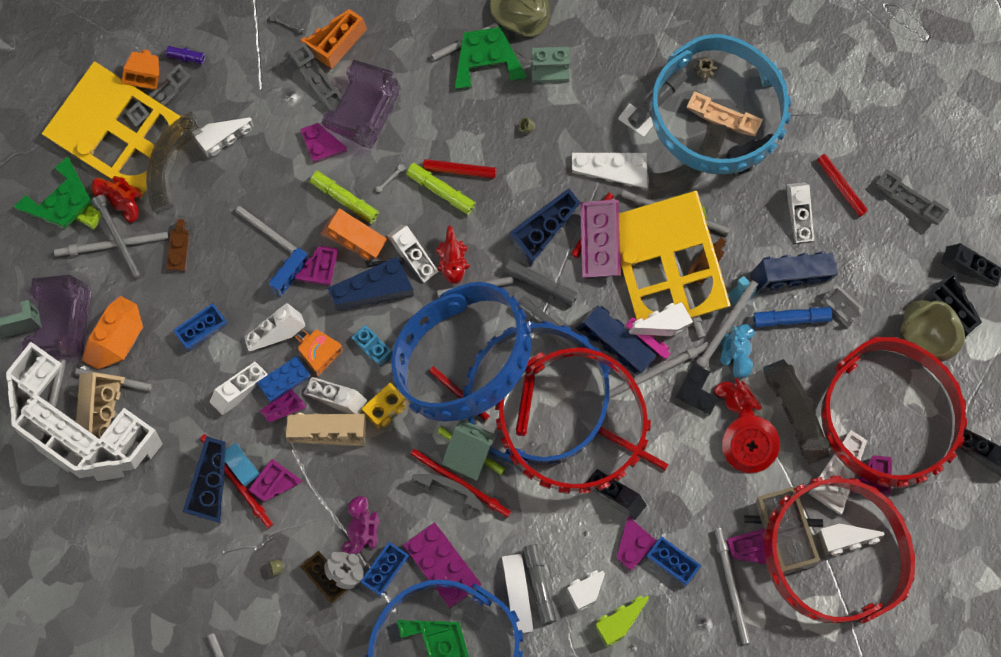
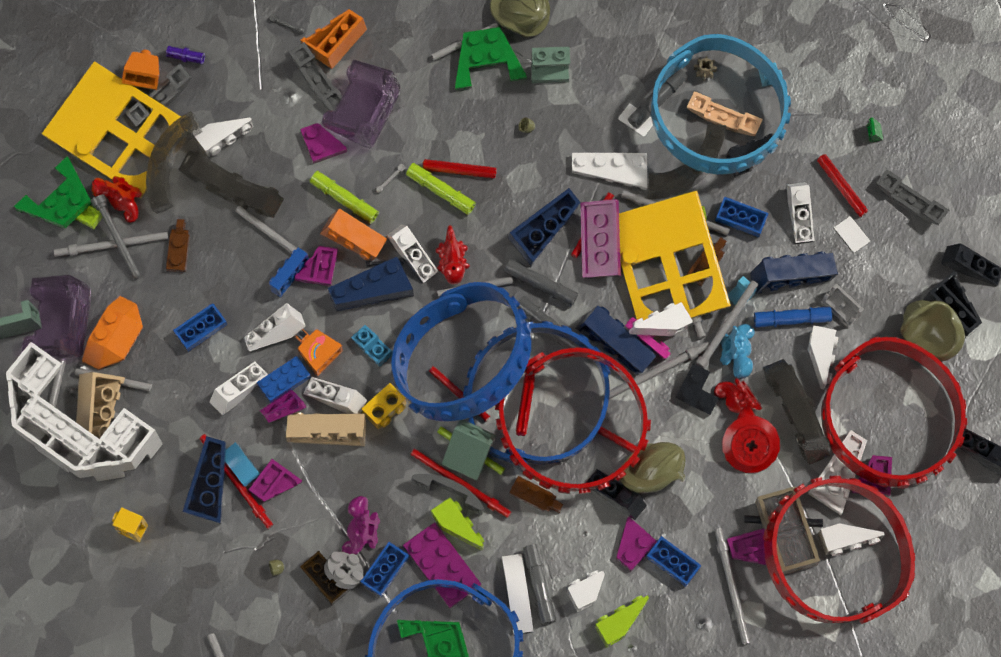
(129, 524): none -> yellow brick
(230, 186): none -> clear smoke brick
(453, 522): none -> lime slope
(535, 495): none -> reddish brown hinge
(656, 469): none -> olive piece
(741, 217): none -> blue piece
(820, 349): none -> white slope
(852, 234): none -> white sticker
(874, 130): none -> green slope

